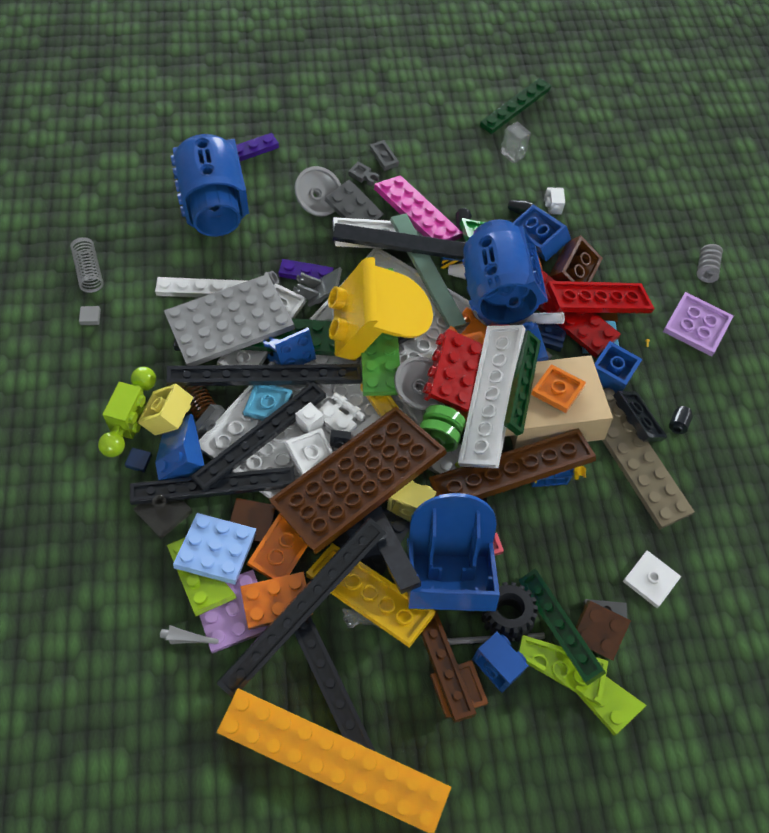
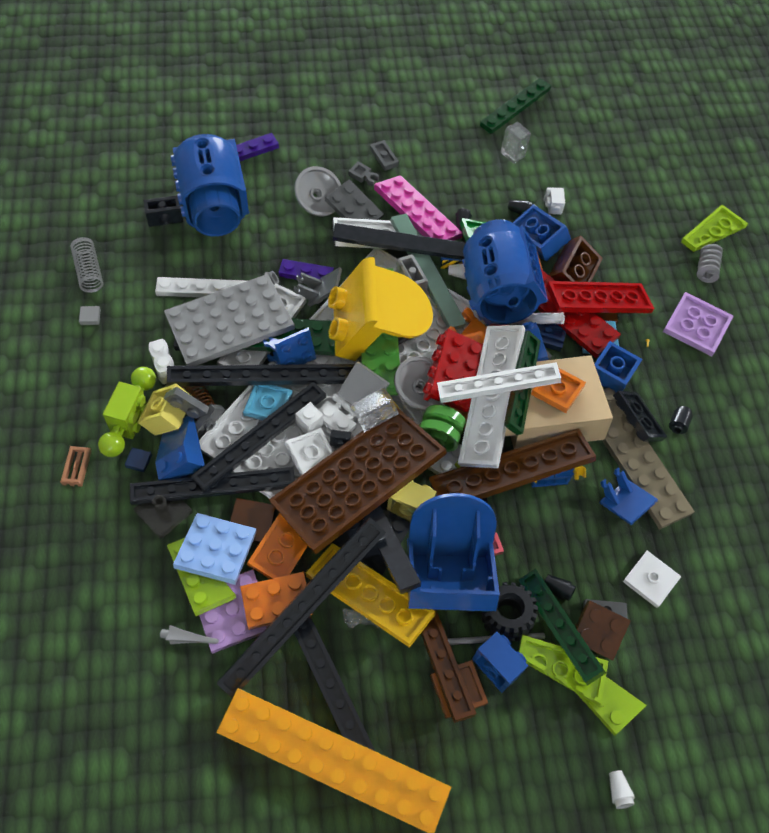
(73, 481): none -> nougat tile
(161, 358): none -> white brick
(163, 211): none -> black brick
(186, 402): none -> dark grey plate
(361, 383): none -> light grey tile
(374, 409): none -> clear brick
(409, 267): none -> light grey brick
(499, 382): none -> white plate
(560, 587): none -> black cone
(620, 790): none -> white cone
(627, 499): none -> blue plate
(714, 228): none -> lime wing

